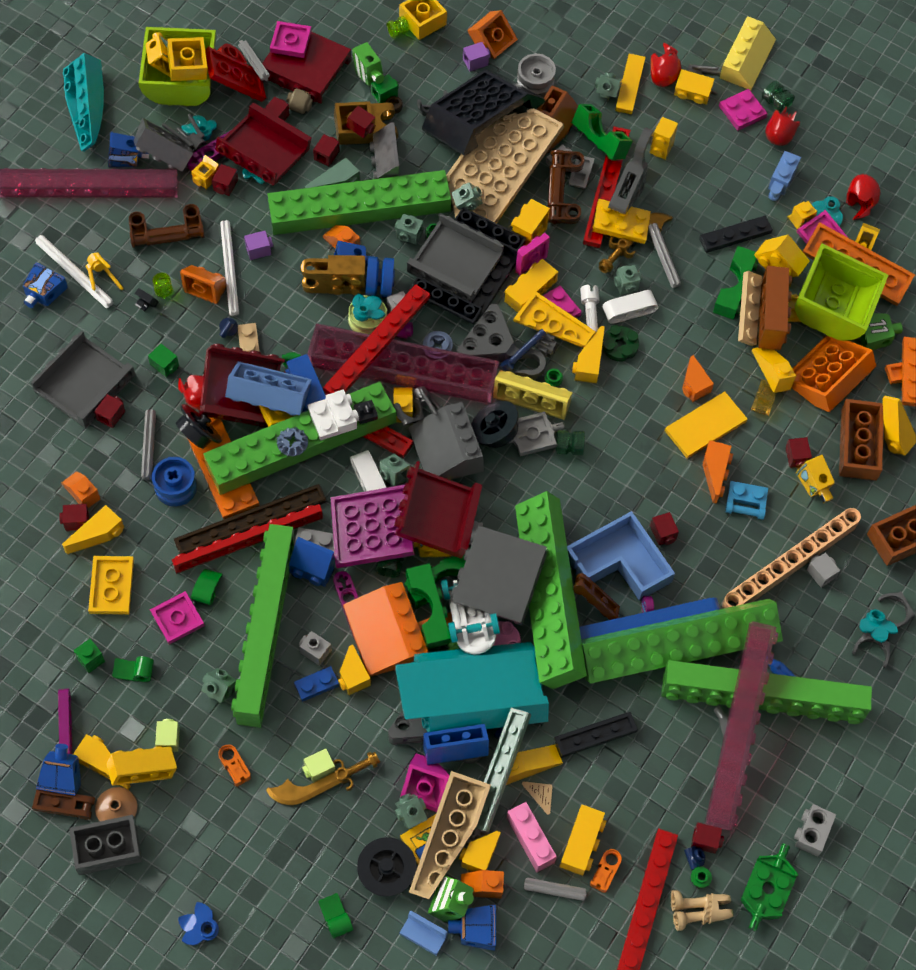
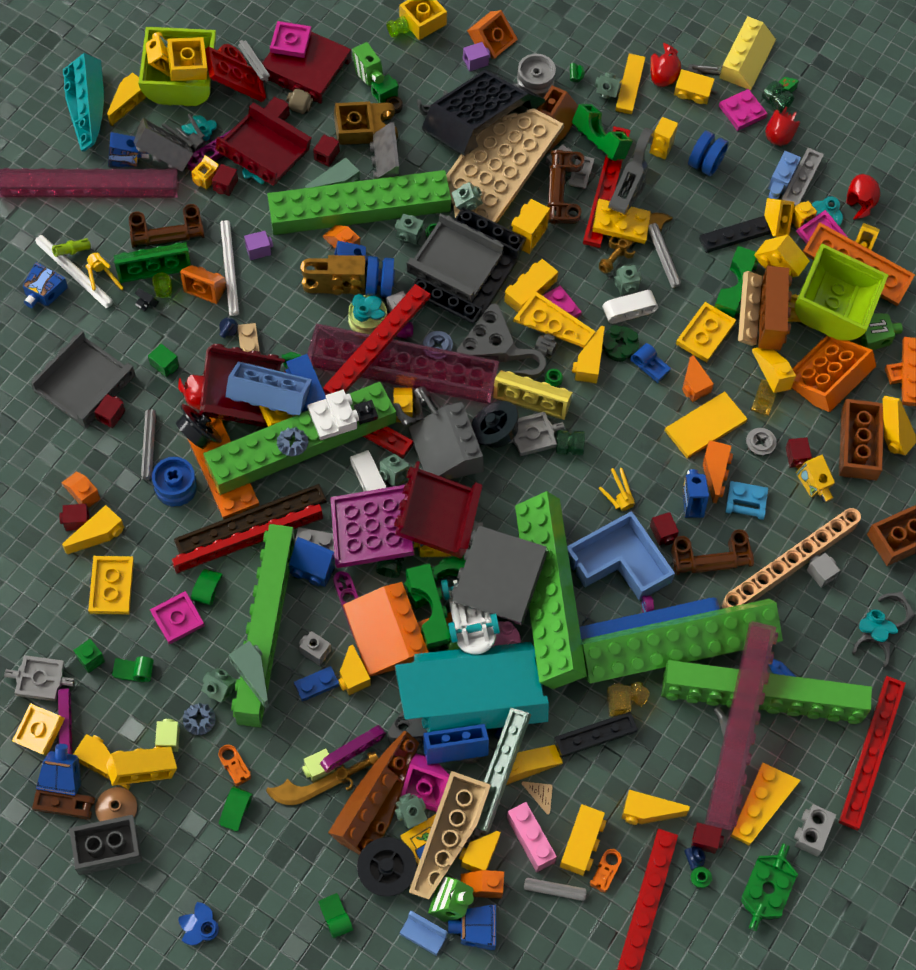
(38, 729): none -> yellow tile
(39, 678): none -> light grey plate
(71, 247): none -> lime pin
(126, 98): none -> yellow slope
(149, 262): none -> green slope
(206, 724): none -> sand blue gear
(234, 808): none -> green panel
(249, 665): none -> sand green slope
(352, 748): none -> magenta beam
(361, 122): dark red brick -> none
(374, 799): none -> dark orange wedge
(508, 364): dark blue piece -> none
(532, 253): dark pink plate -> none
(576, 72): none -> green plate
(590, 300): white piece -> none
(596, 596): reddish brown plate -> none
(620, 697): none -> clear yellow brick
(624, 499): none -> yellow plant
(646, 809): none -> yellow slope
(647, 360): none -> blue plate
(695, 487): none -> blue torso
(705, 332): none -> yellow plate
(708, 153): none -> blue wheel
(710, 913): tan piece -> none
(738, 555): none -> reddish brown piece
(761, 434): none -> light grey gear
(764, 799): none -> yellow wing
(779, 216): none -> yellow slope
(789, 83): none -> green slope
(803, 176): none -> light grey plate
(871, 753): none -> red plate

